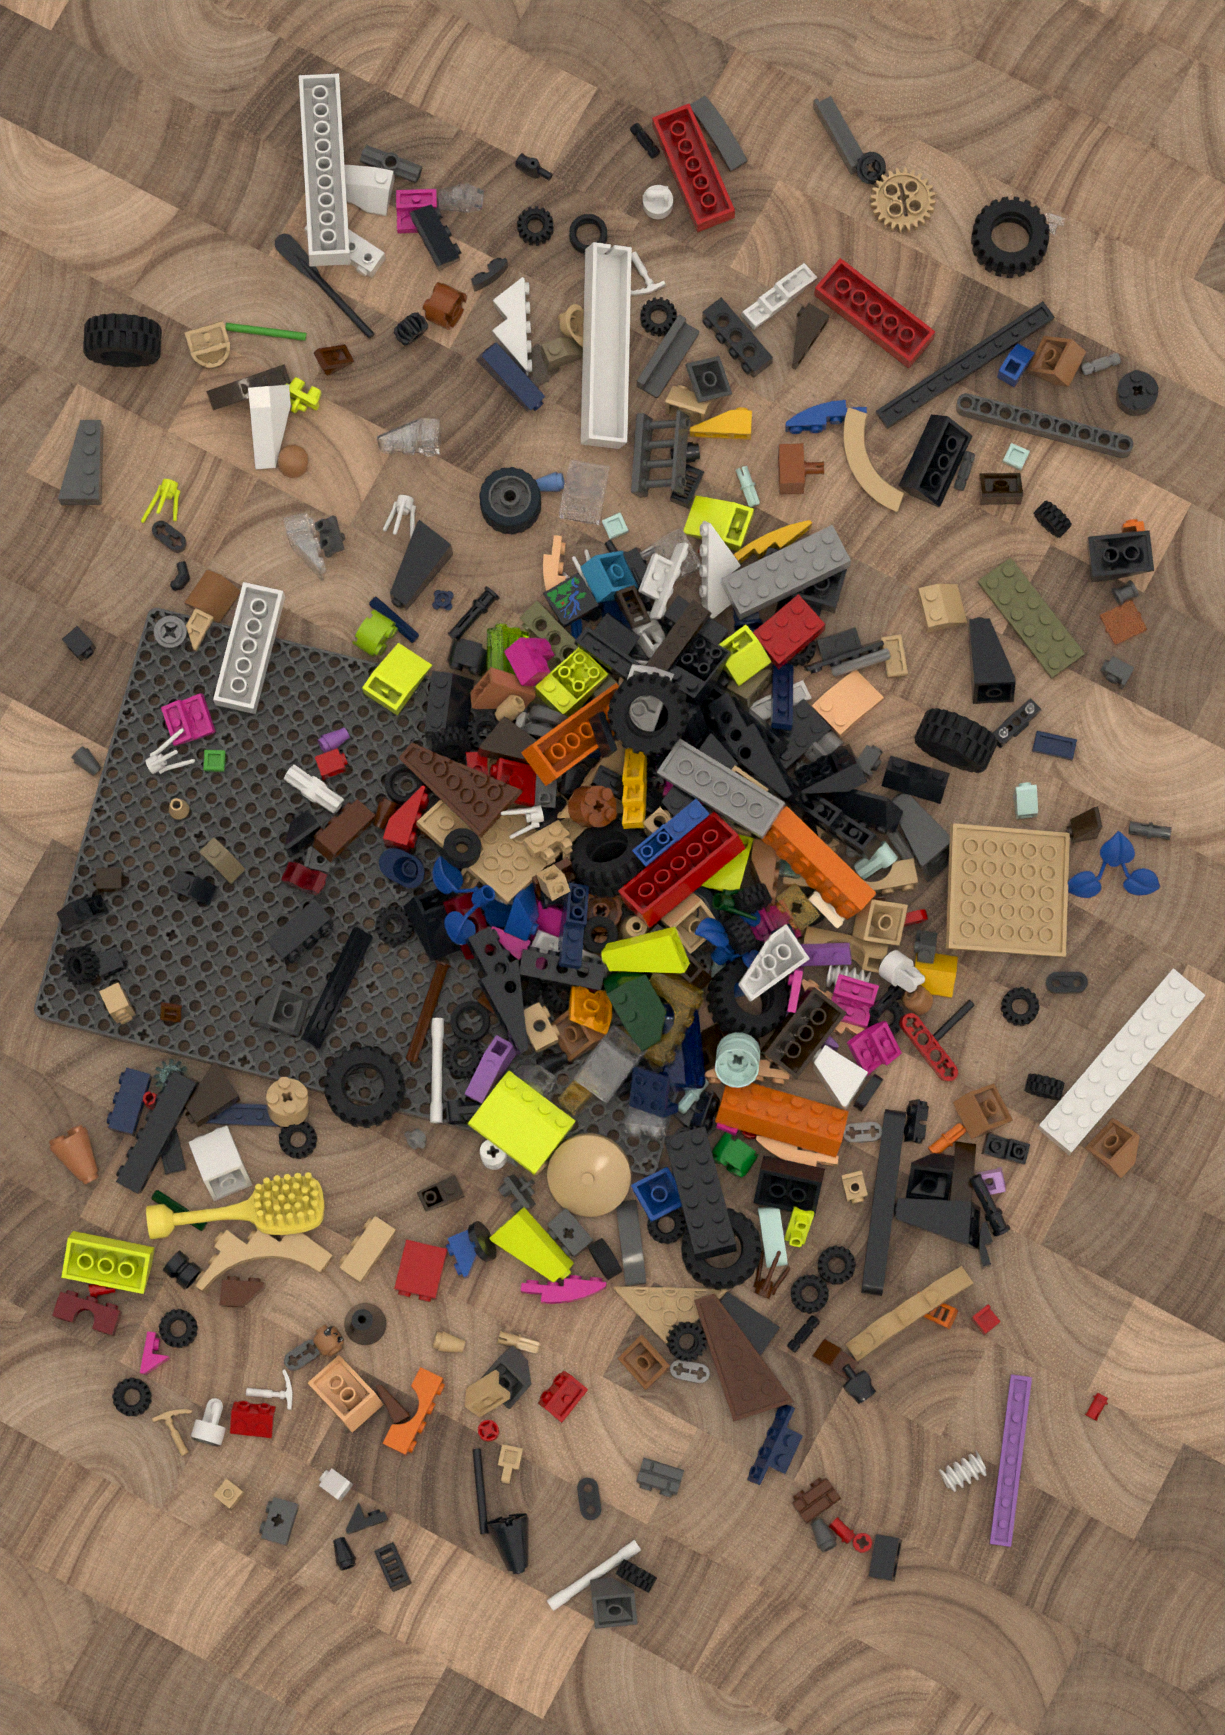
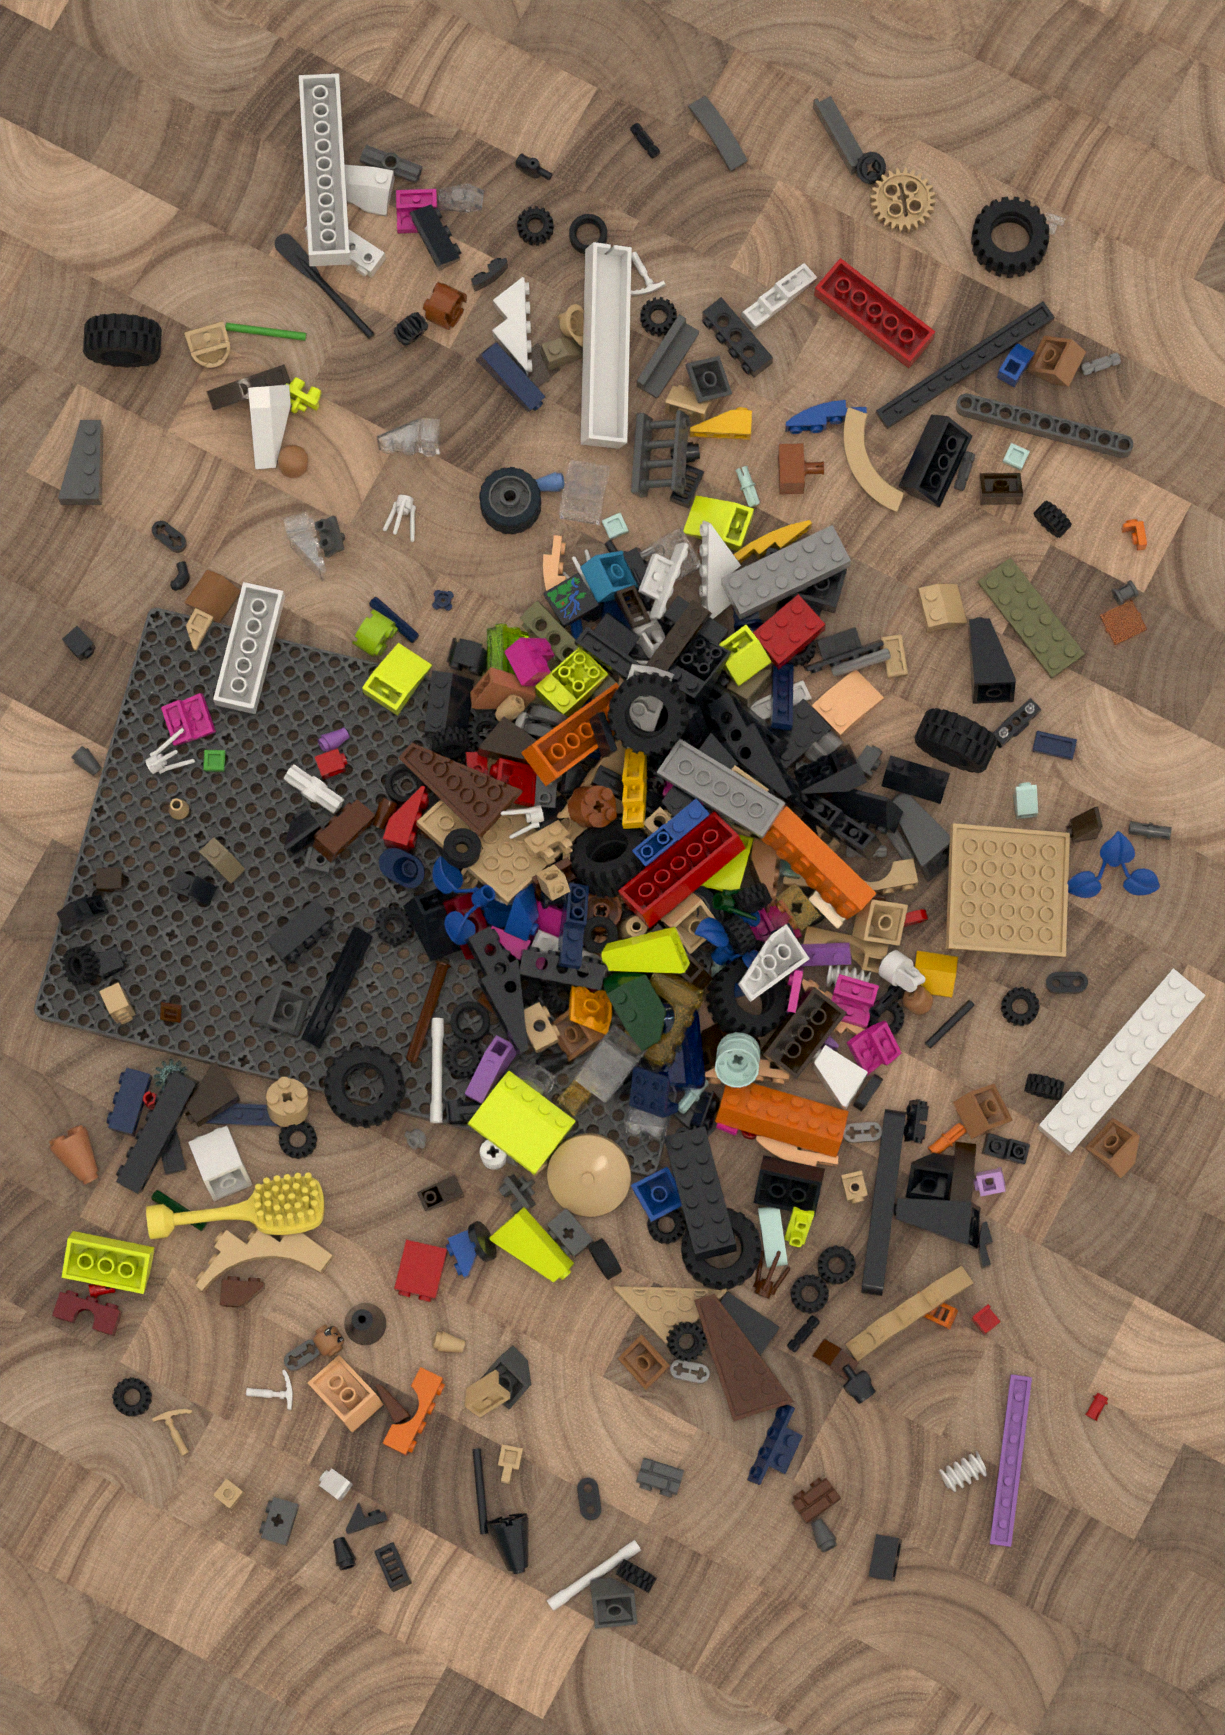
(150, 1360): dark pink slope -> none
(166, 490): neon yellow plant -> none
(170, 622): flat silver gear -> none
(182, 1270): black wheel -> none
(187, 1337): black tyre -> none
(208, 1430): white piece -> none
(252, 1419): red bracket -> none
(304, 878): dark red brick -> none
(333, 358): reddish brown slope -> none
(367, 1249): tan brick -> none
(421, 563): black slope -> none
(479, 607): black pin -> none
(488, 1427): red wheel -> none
(518, 1342): tan axle -> none
(562, 1396): red bracket -> none
(573, 1289): dark pink slope -> none
(631, 1243): dark grey slope -> none
(658, 201): white piece -> none
(693, 167): red brick -> none
(734, 1155): green brick -> none
(809, 326): dark brown slope -> none
(842, 1530): red pin -> none
(867, 1539): red bush -> none
(881, 859): light aqua piece -> none
(925, 946): dark grey brick -> none
(926, 1049): red beam -> none
(991, 1215): black pin -> none
(1117, 671): dark grey brick -> none
(1119, 555): black slope -> none
(1132, 383): black brick -> none

